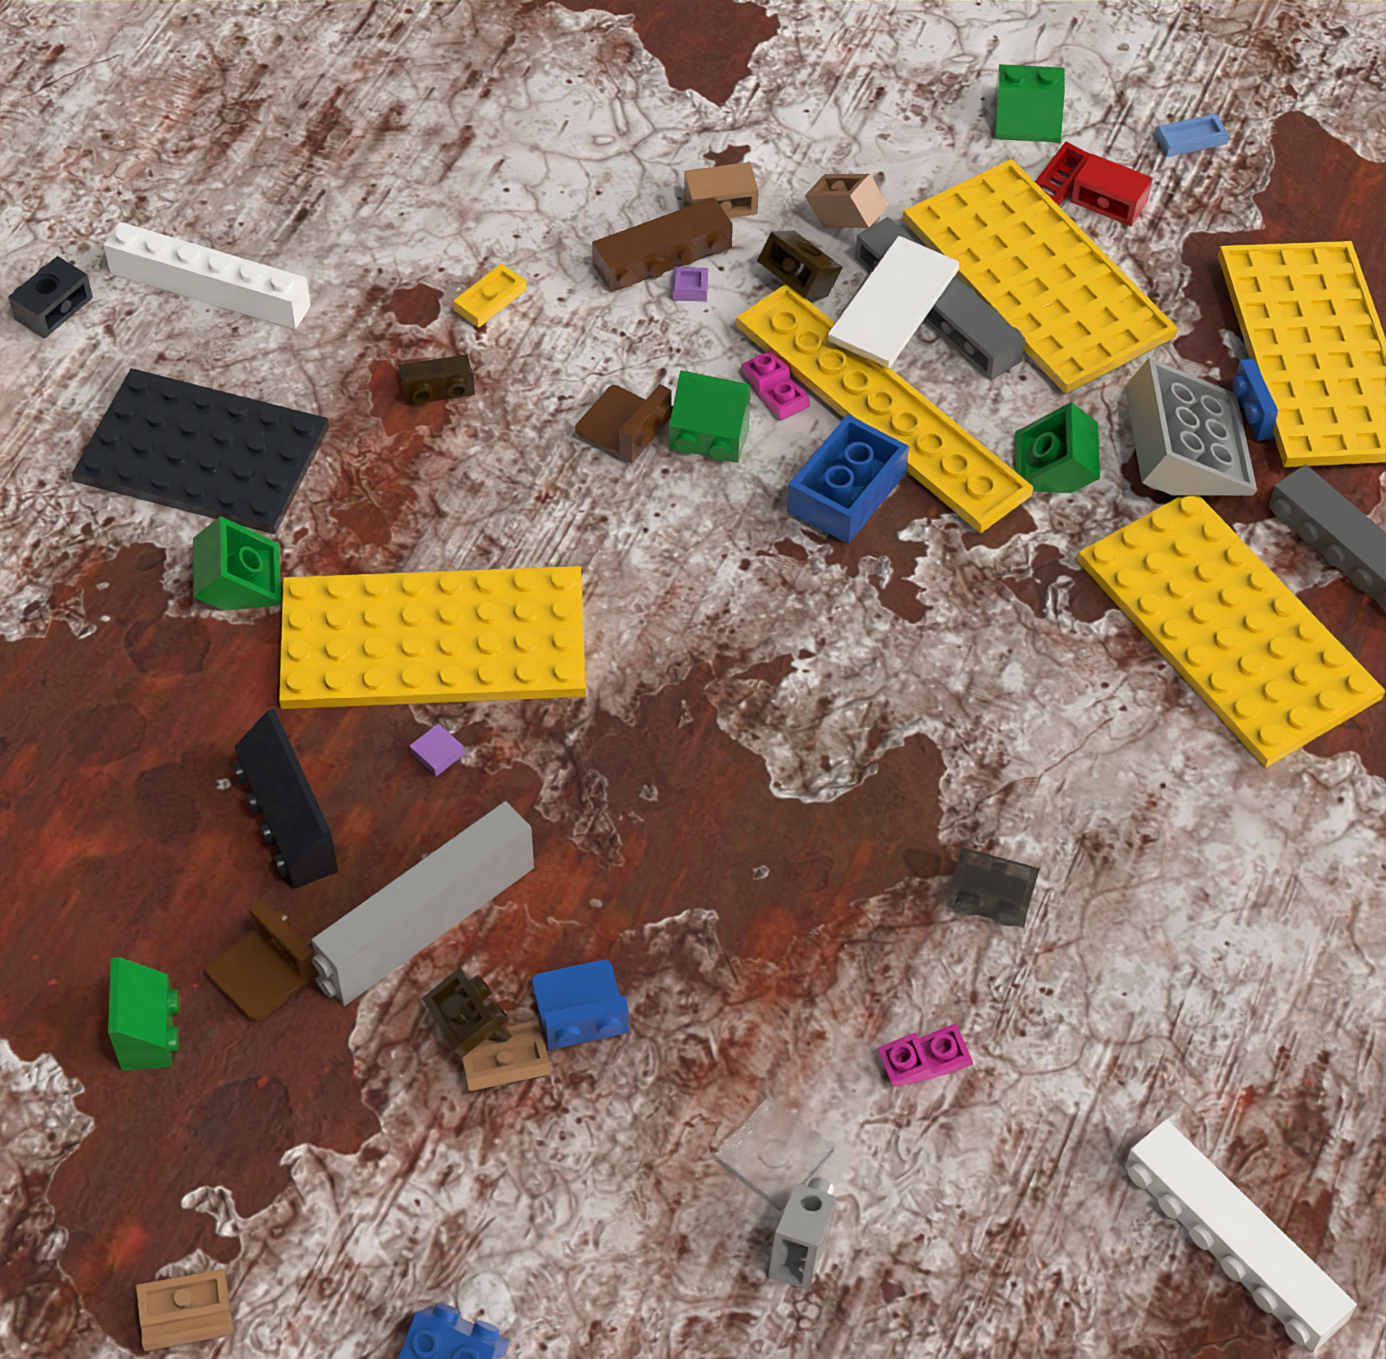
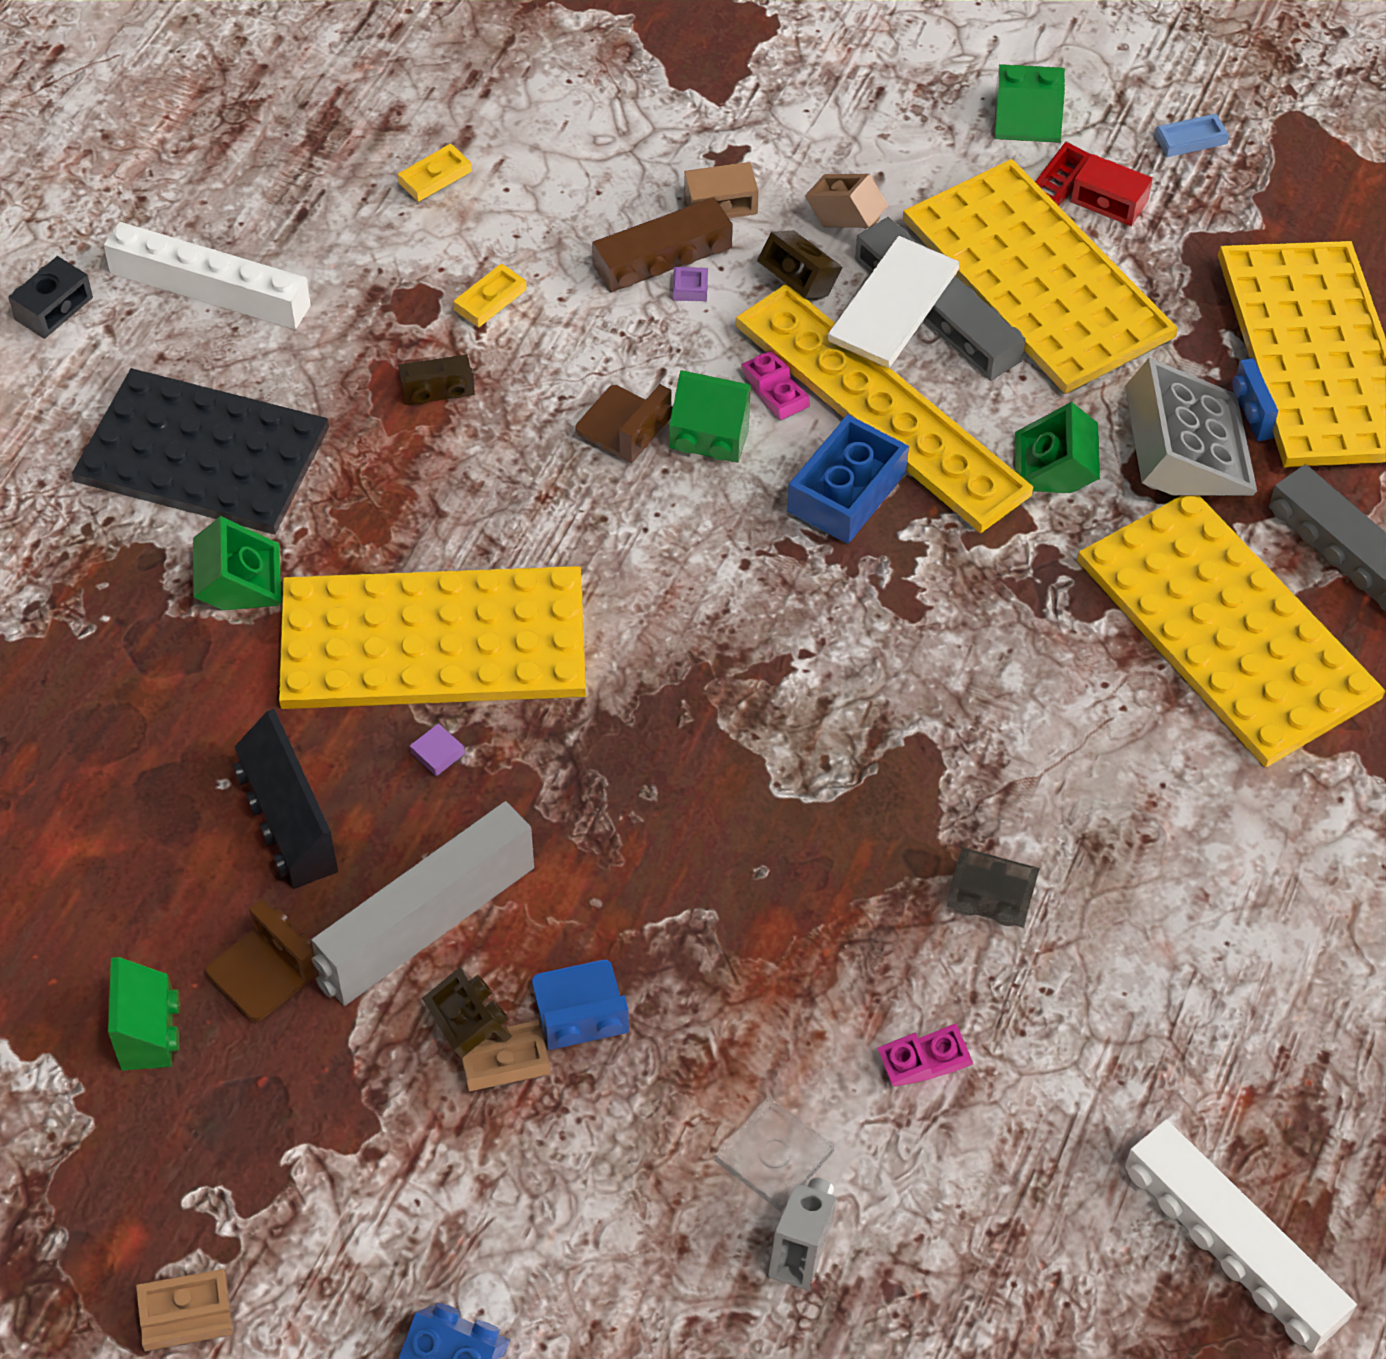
(434, 172): none -> yellow plate

